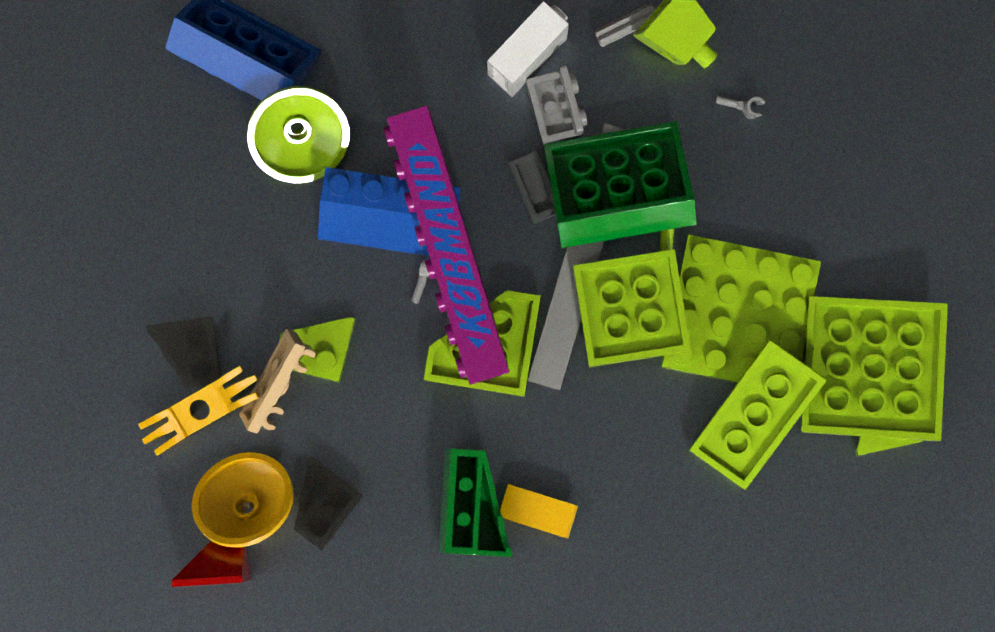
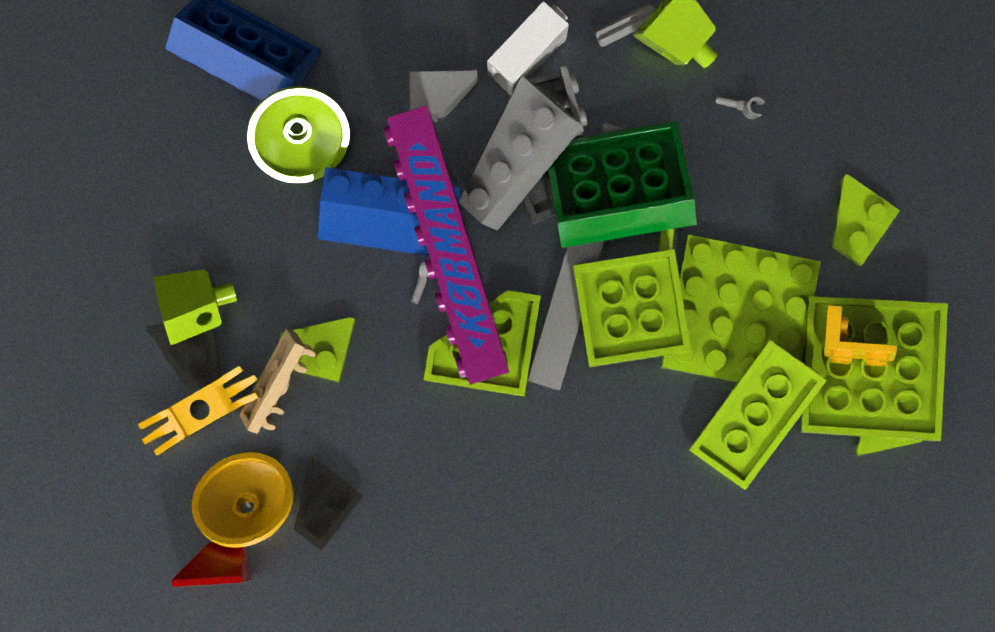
(190, 303): none -> lime torso
(440, 90): none -> light grey slope
(470, 508): green wedge -> none
(518, 153): none -> light grey wedge
(538, 511): yellow slope -> none
(843, 351): none -> yellow bracket
(860, 220): none -> lime wing

